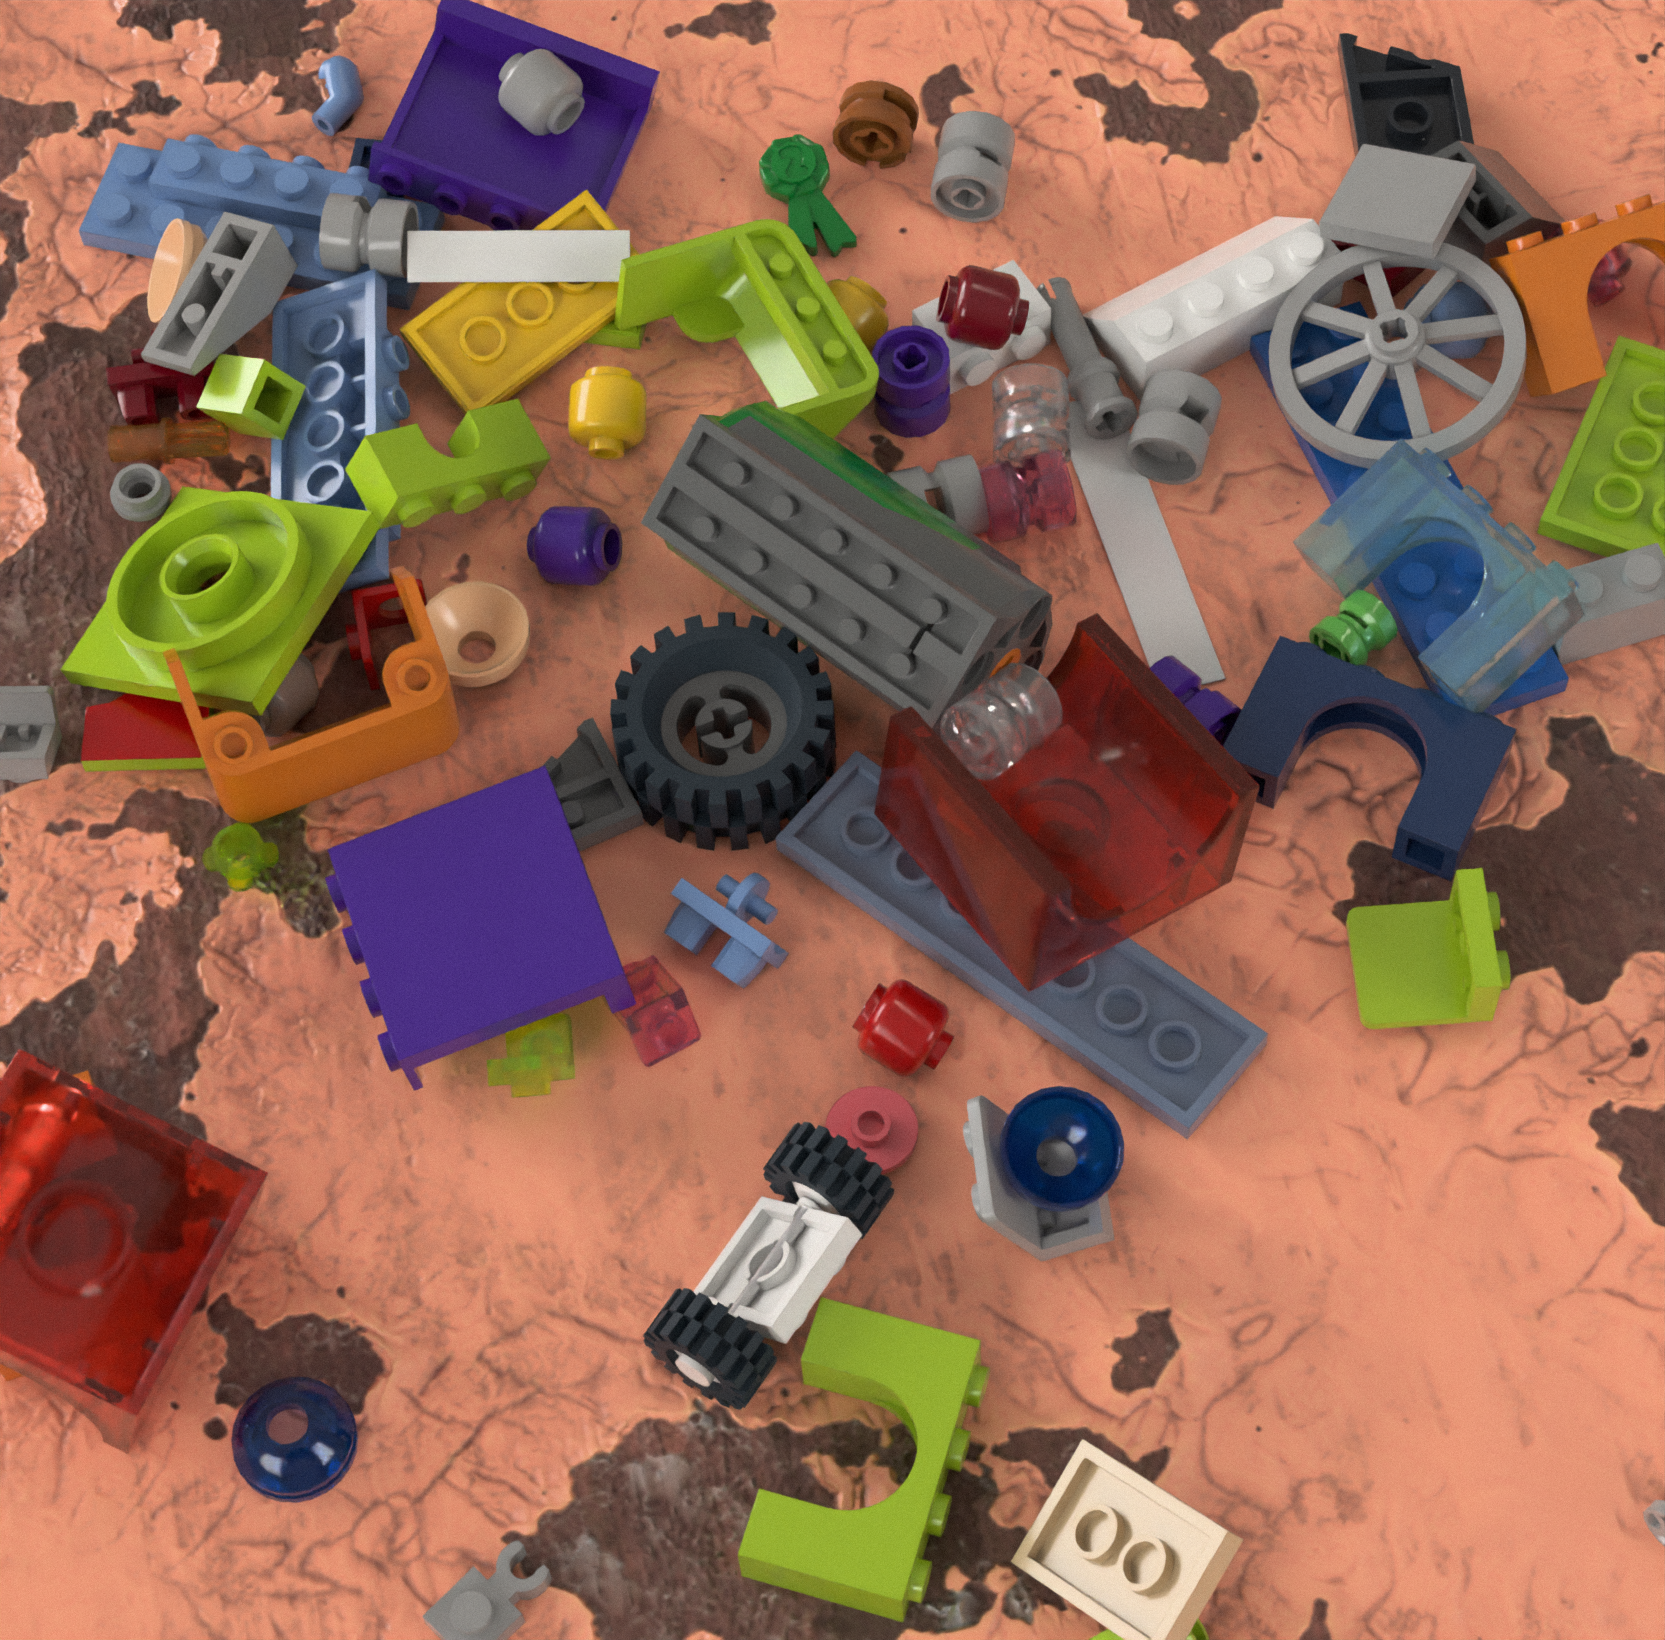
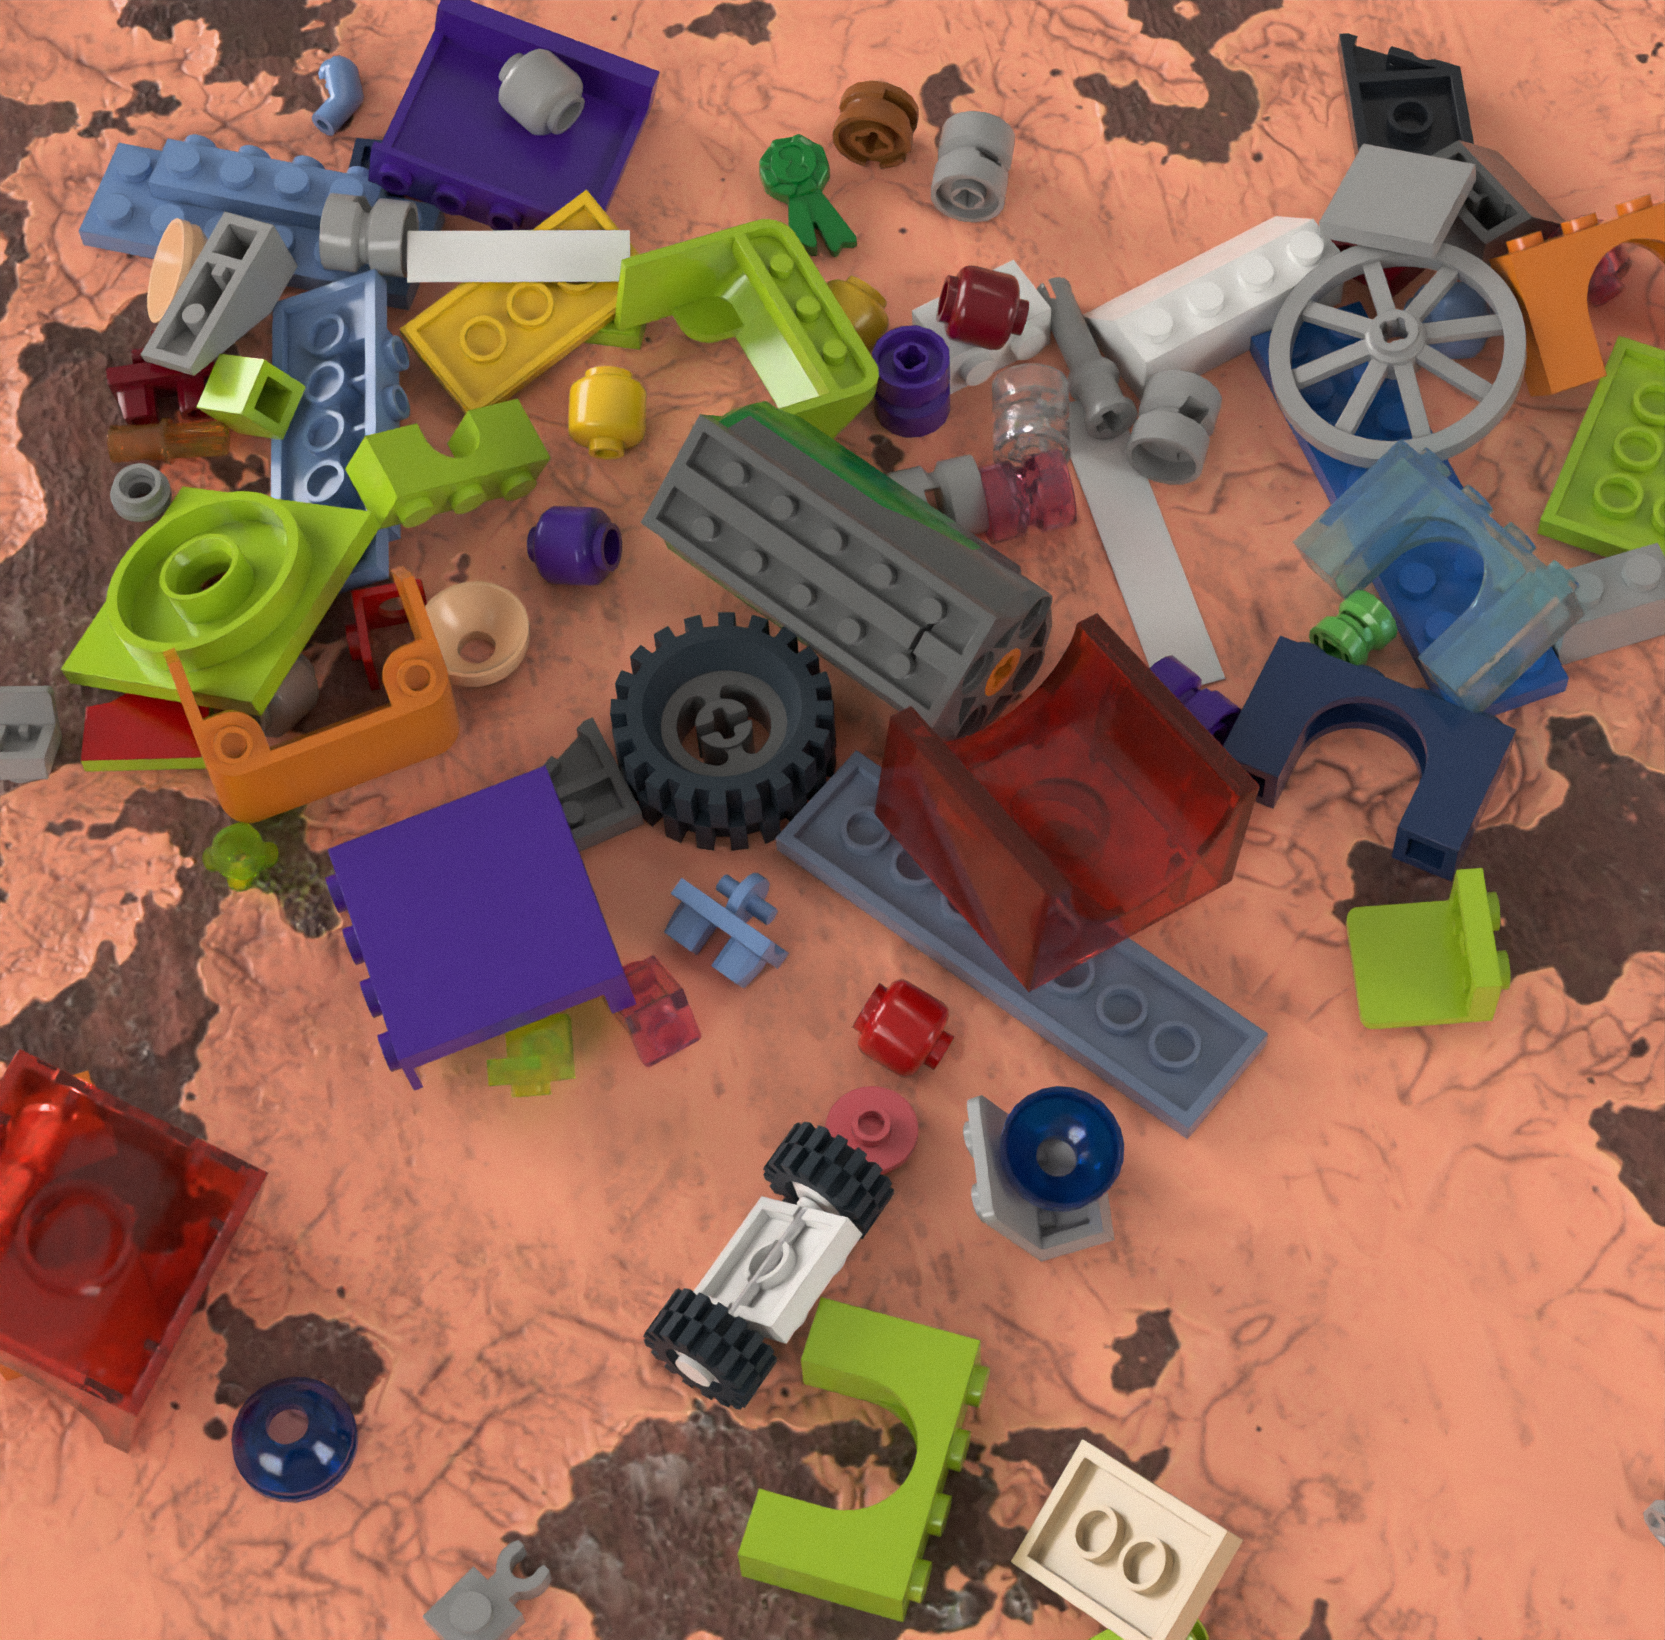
(1001, 720): clear wheel -> none

